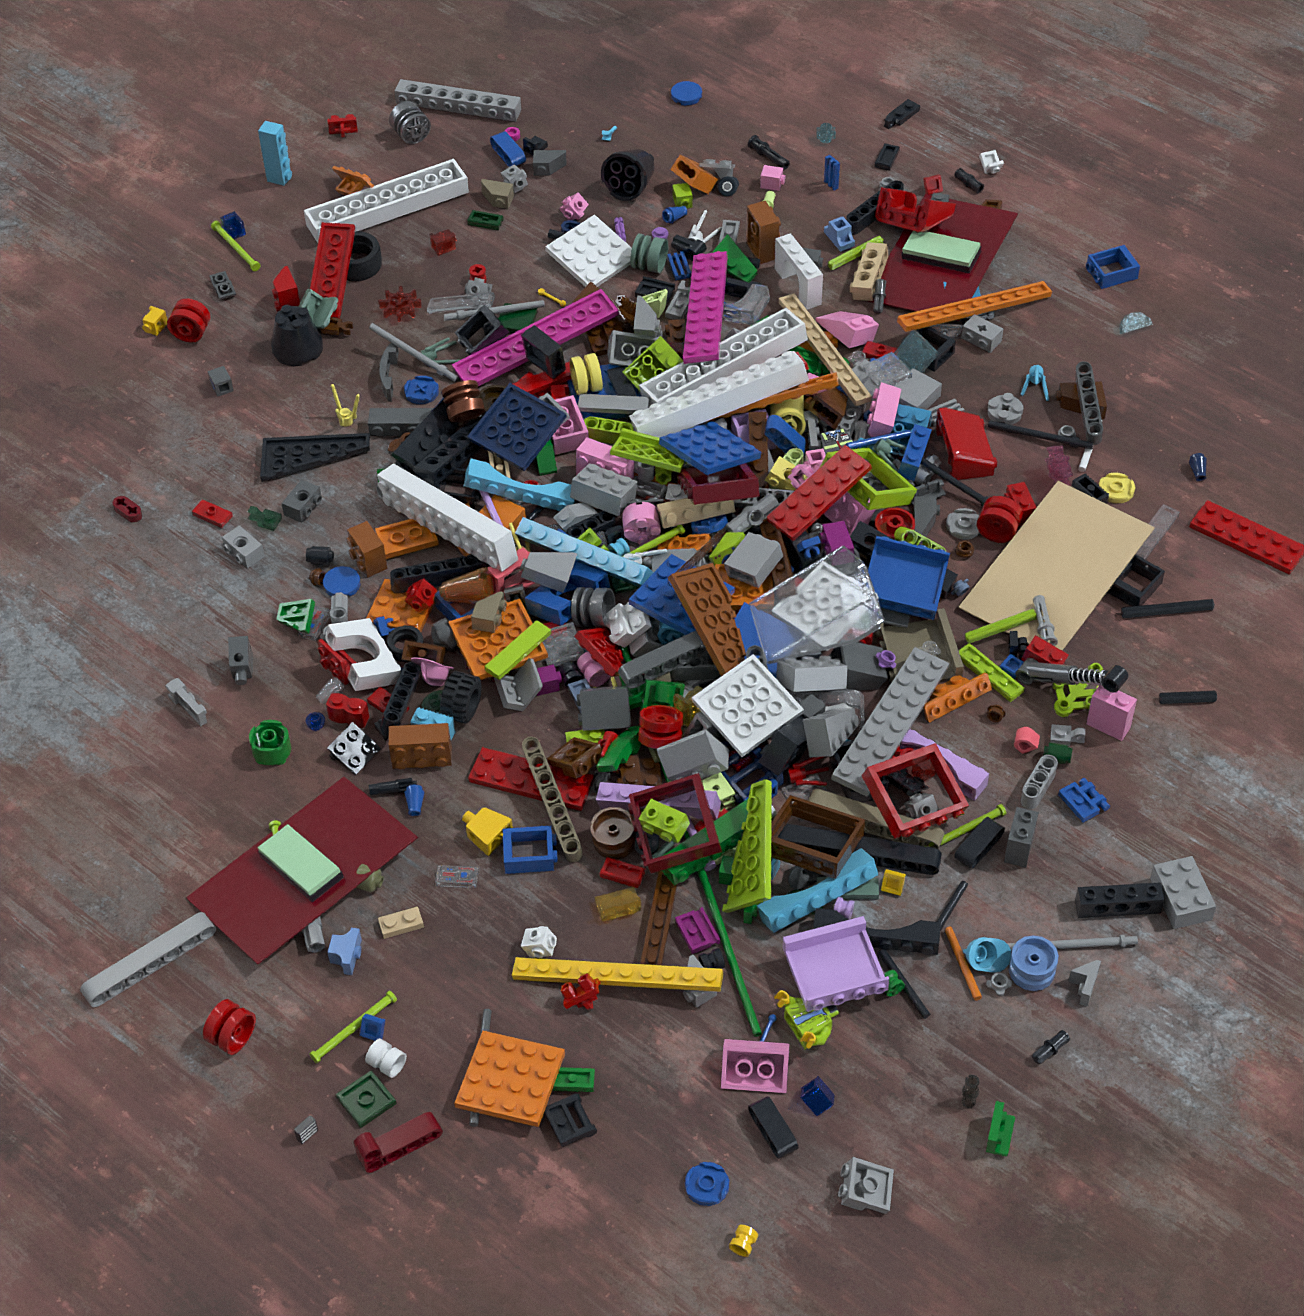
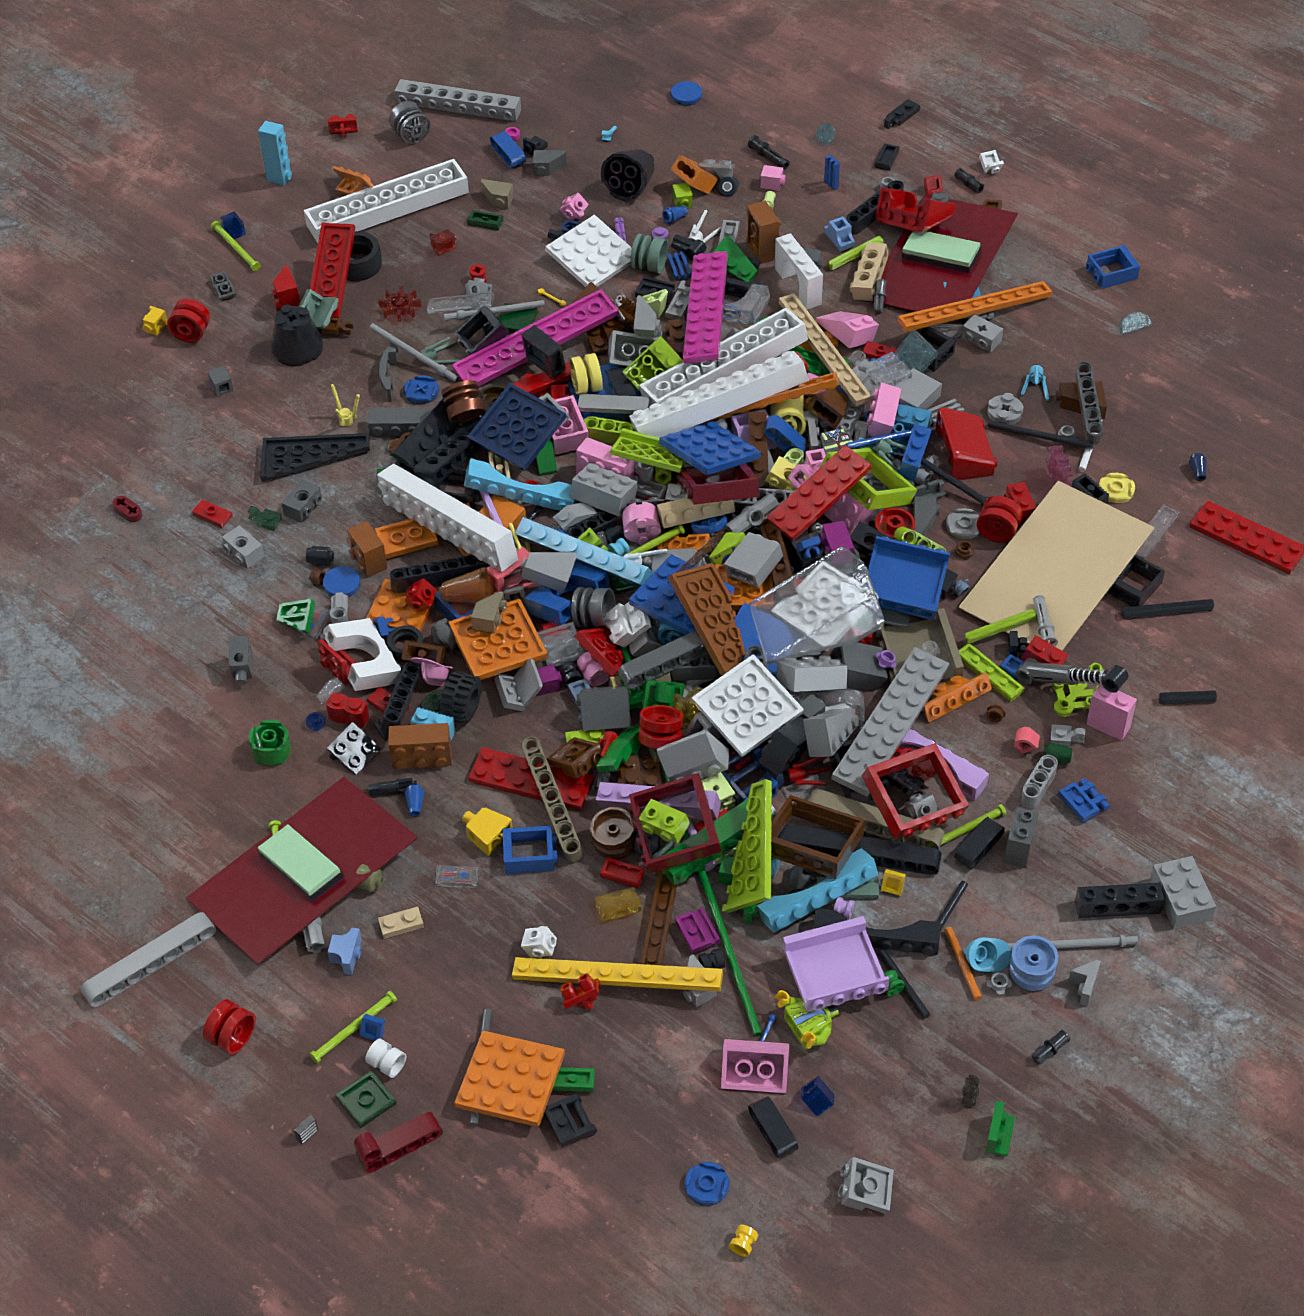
(179, 695): light grey plate -> none
(516, 177): light grey brick -> none
(517, 650): lime tile -> none

